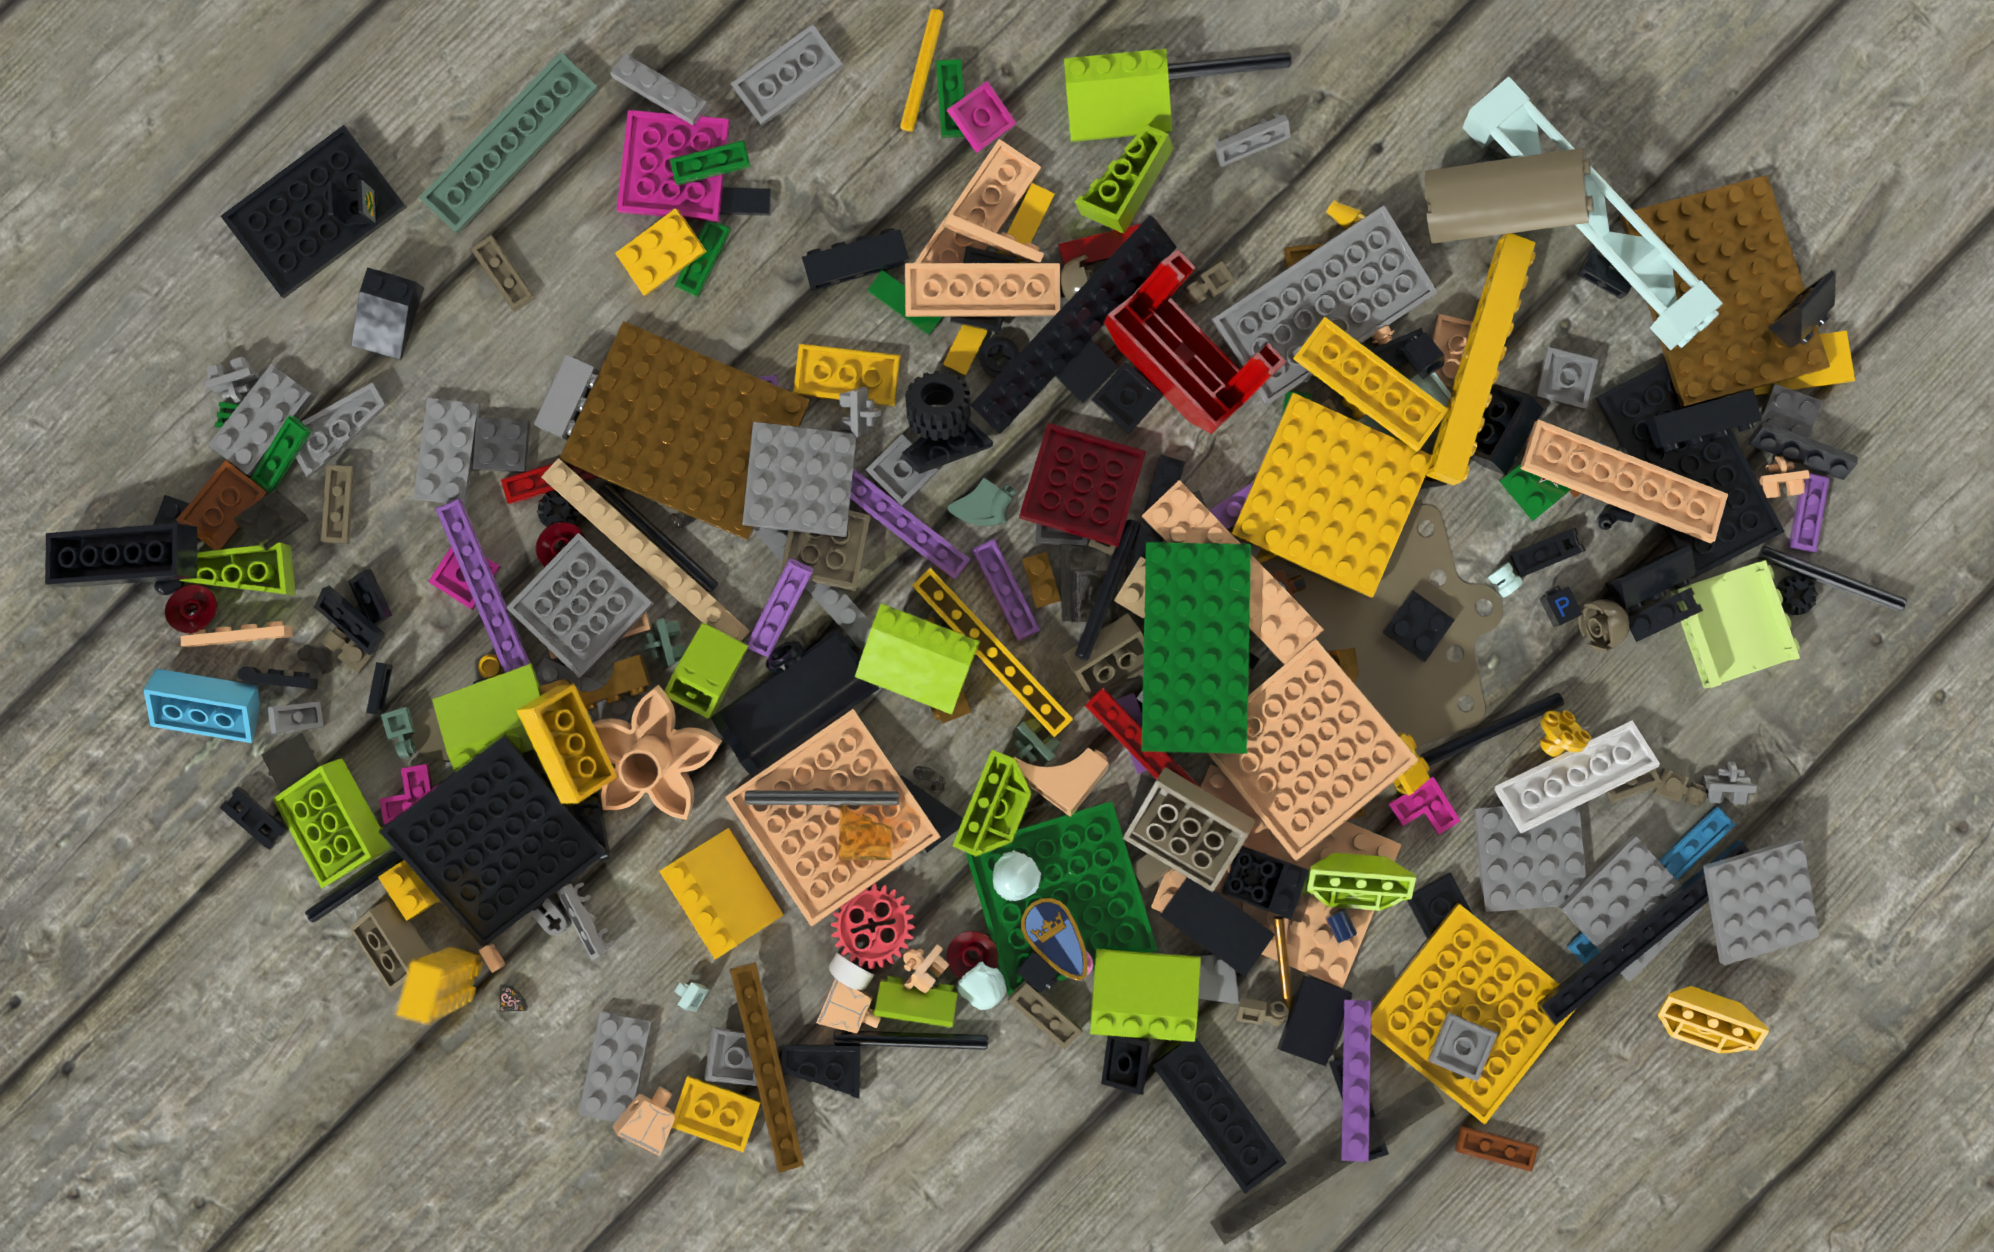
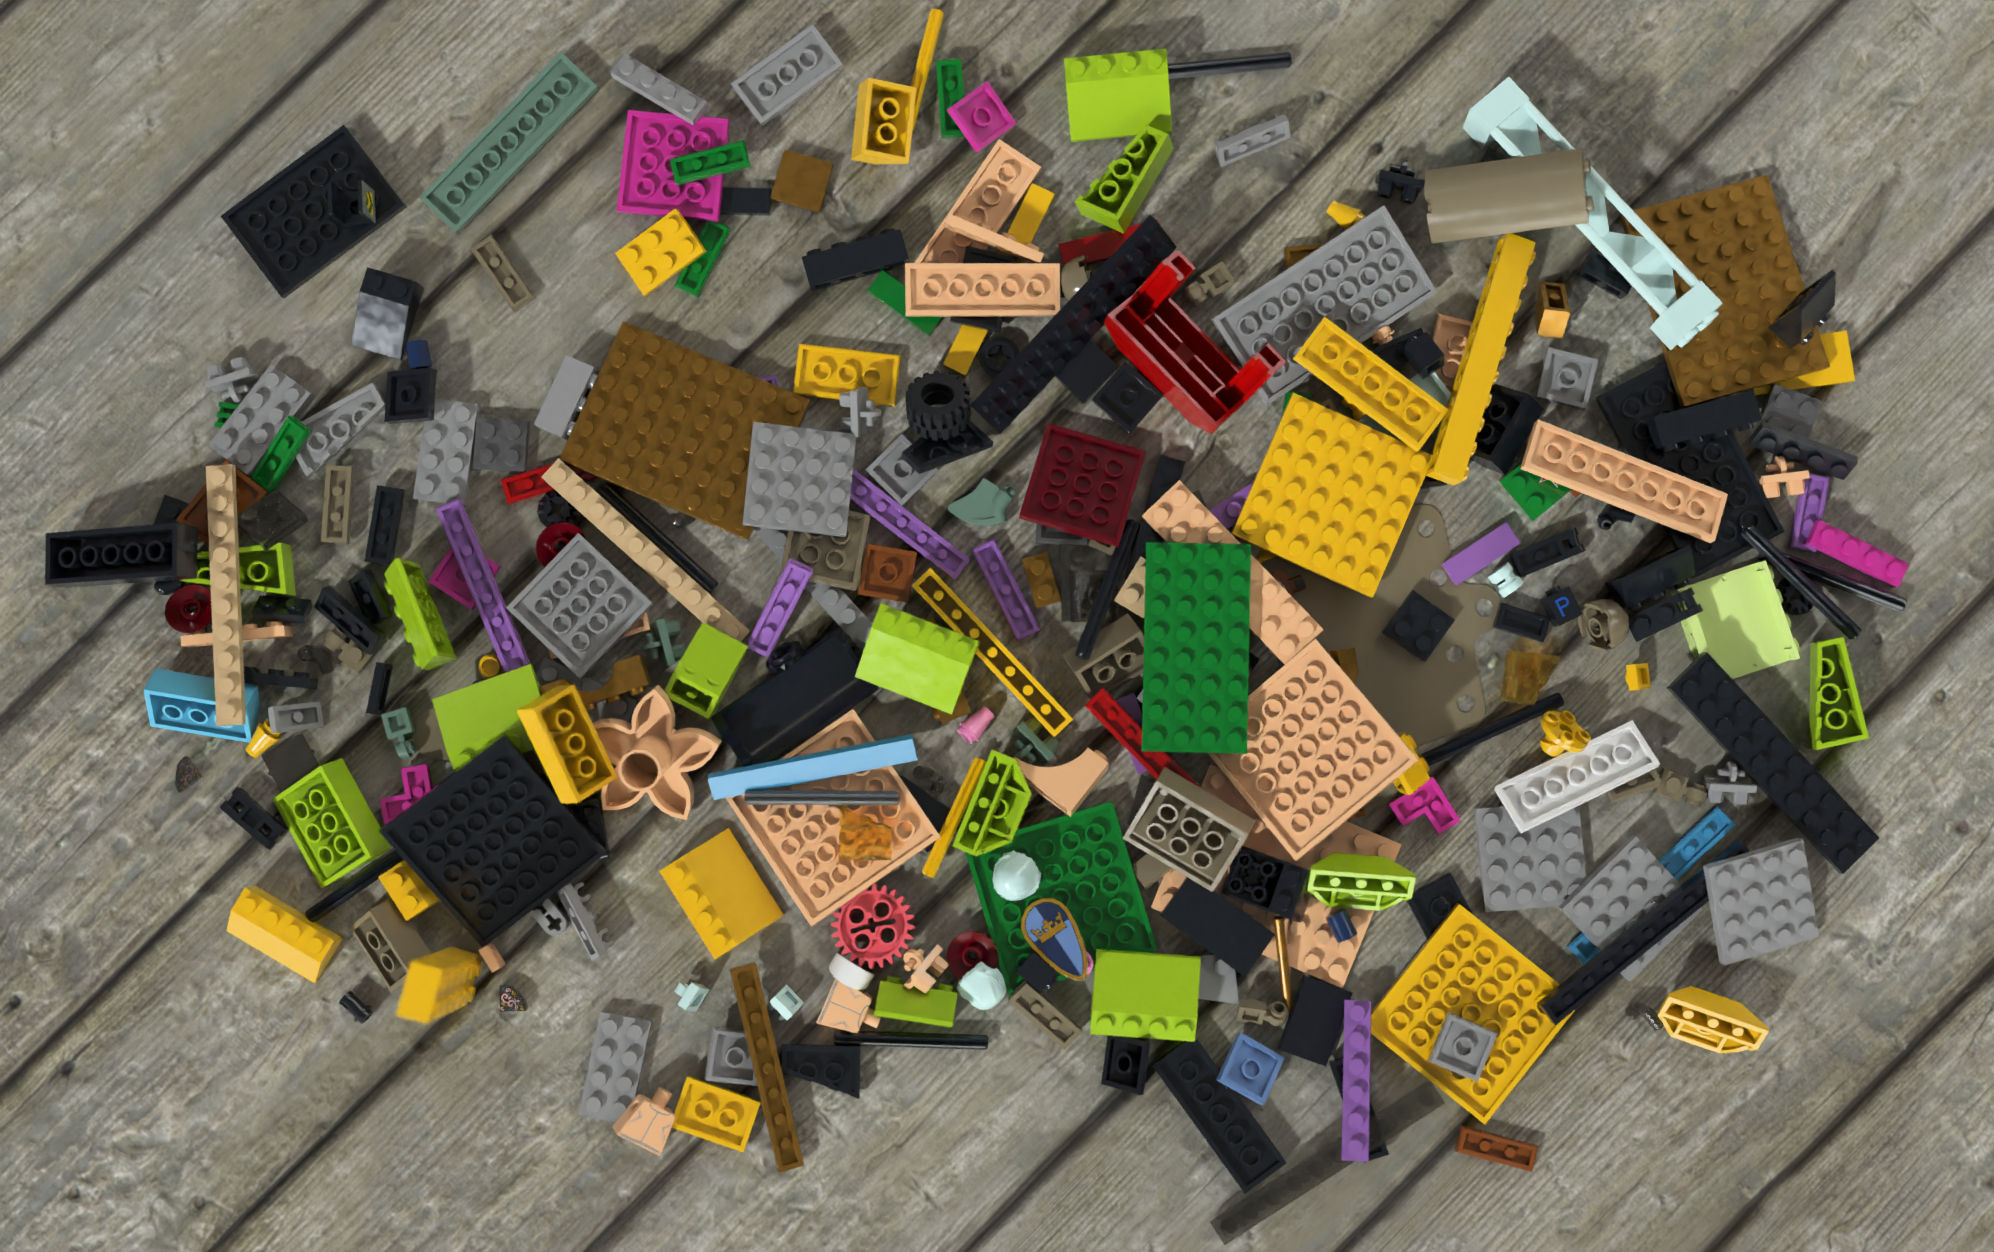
(186, 774): none -> clear smoke tile
(225, 595): none -> tan plate
(262, 739): none -> yellow cone
(282, 609): none -> black plate
(282, 932): none -> yellow slope
(356, 1007): none -> black pin
(384, 525): none -> black plate
(410, 395): none -> black plate
(418, 354): none -> dark blue piece
(419, 614): none -> lime slope
(786, 1003): none -> light aqua tile
(802, 181): none -> pearl gold tile
(813, 766): none -> tile
(883, 122): none -> yellow slope
(887, 573): none -> dark orange plate
(954, 817): none -> yellow axle
(975, 725): none -> bright pink cone
(1250, 1068): none -> medium blue plate
(1399, 178): none -> black hips
(1480, 553): none -> medium lavender tile
(1521, 622): none -> black tile
(1525, 676): none -> clear yellow slope
(1551, 309): none -> pearl gold slope
(1638, 676): none -> yellow plate
(1648, 1013): none -> clear smoke arm
(1773, 762): none -> black plate
(1801, 582): none -> black axle
(1833, 697): none -> lime wedge
(1856, 553): none -> dark pink plate

